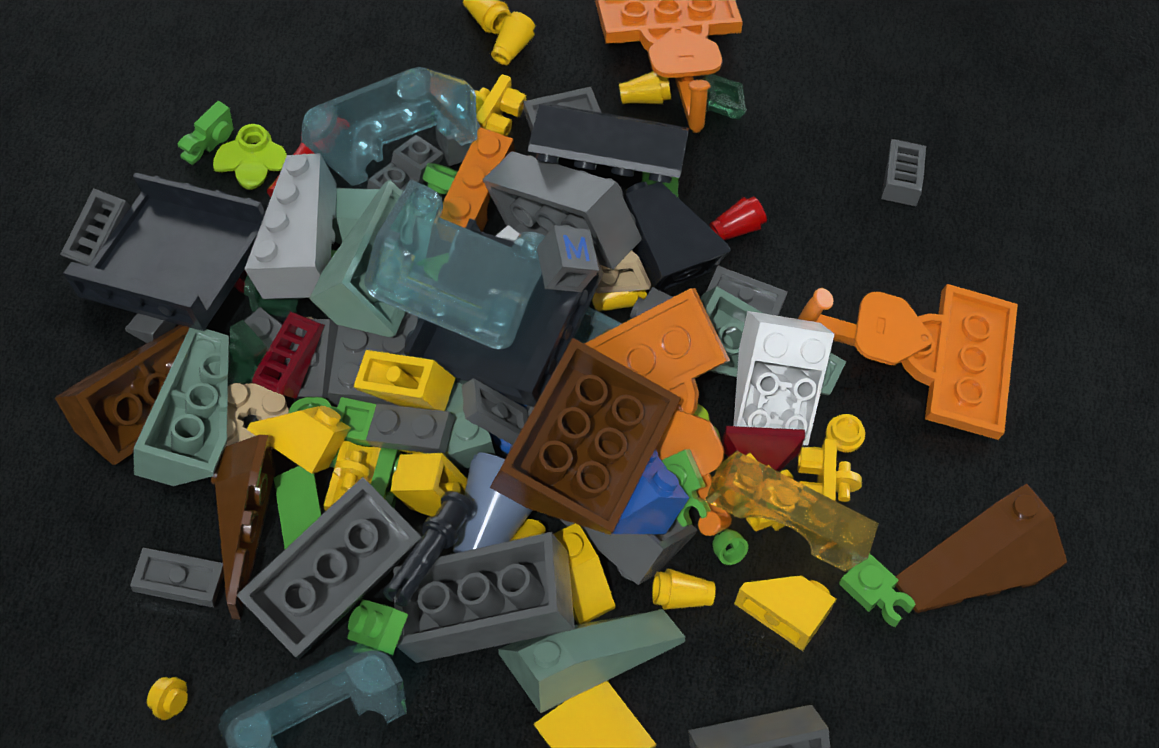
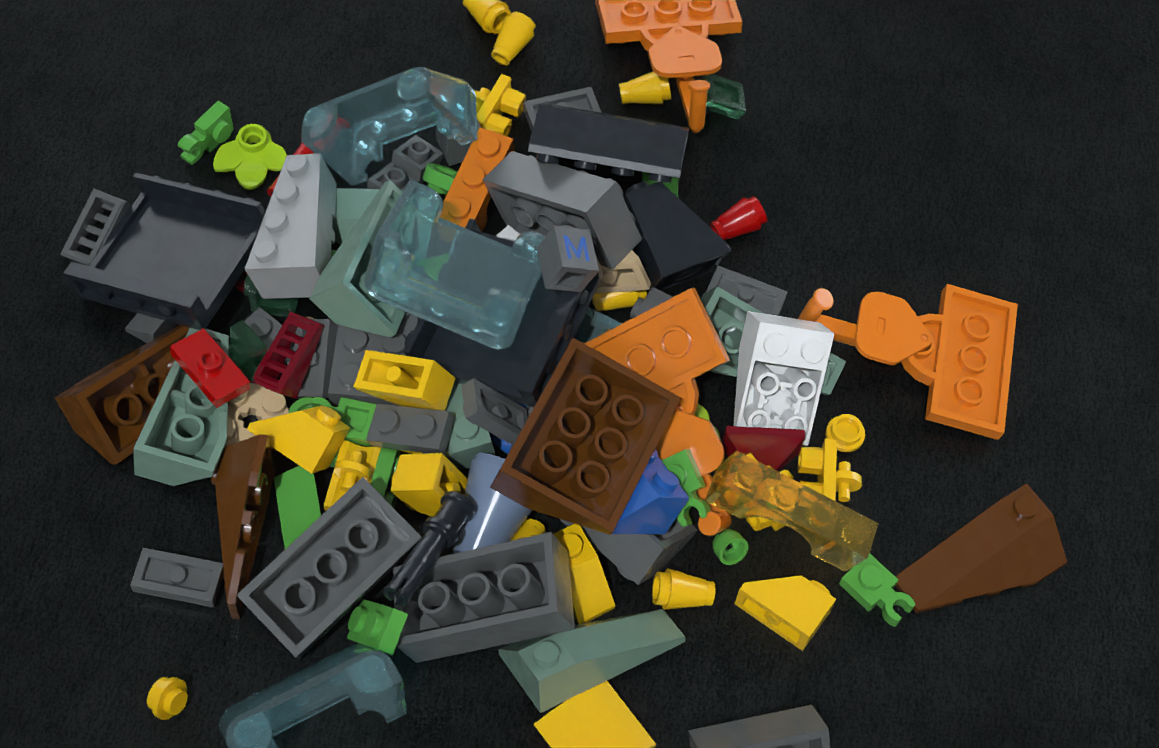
(210, 368): none -> red plate
(898, 190): dark grey slope -> none

